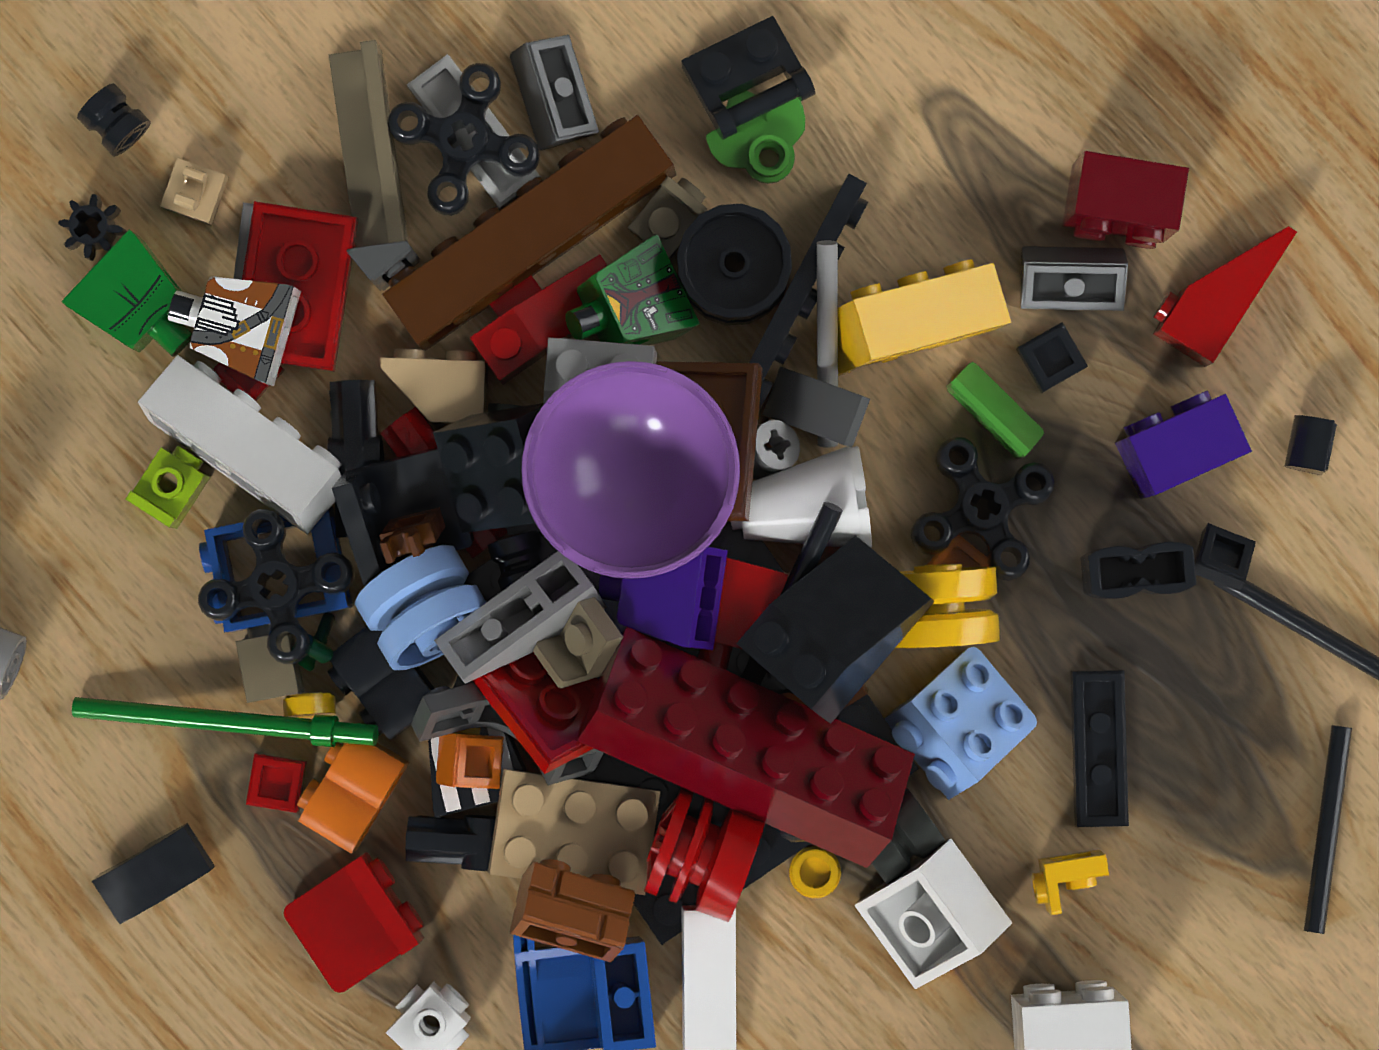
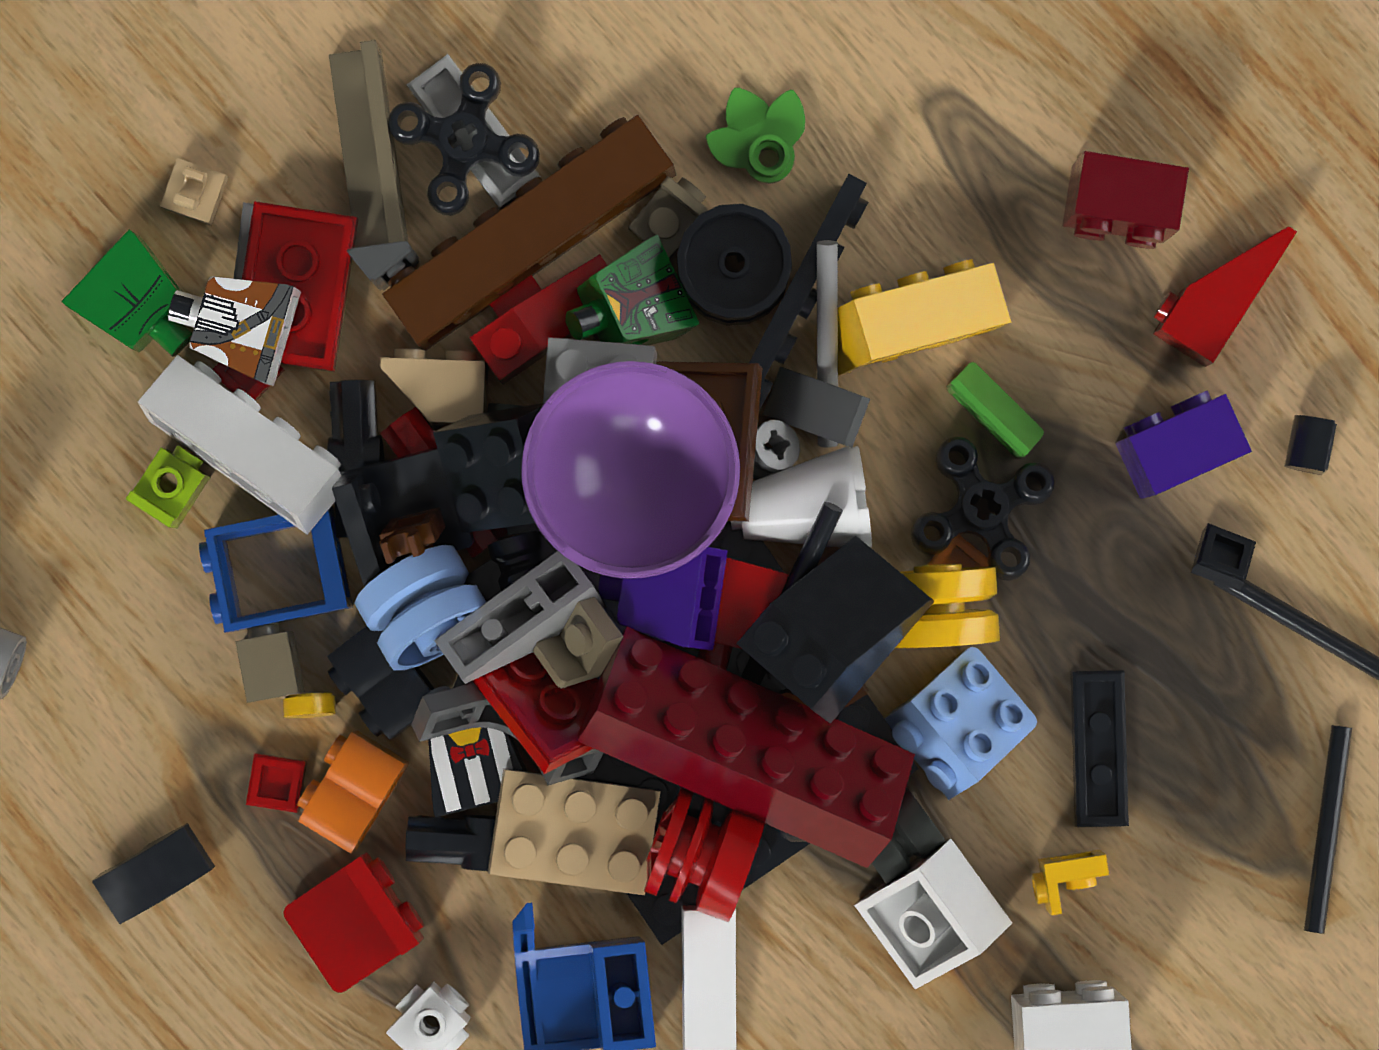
(78, 228): black gear -> none
(113, 119): black wheel -> none
(272, 563): black gear -> none
(319, 650): dark green hand -> none
(321, 730): green bar -> none
(469, 760): orange slope -> none
(553, 92): dark grey slope -> none
(573, 910): dark orange brick -> none
(740, 65): black plate -> none
(814, 872): yellow tile -> none
(1051, 357): black tile -> none
(1073, 278): dark grey slope -> none
(1126, 571): black brick -> none

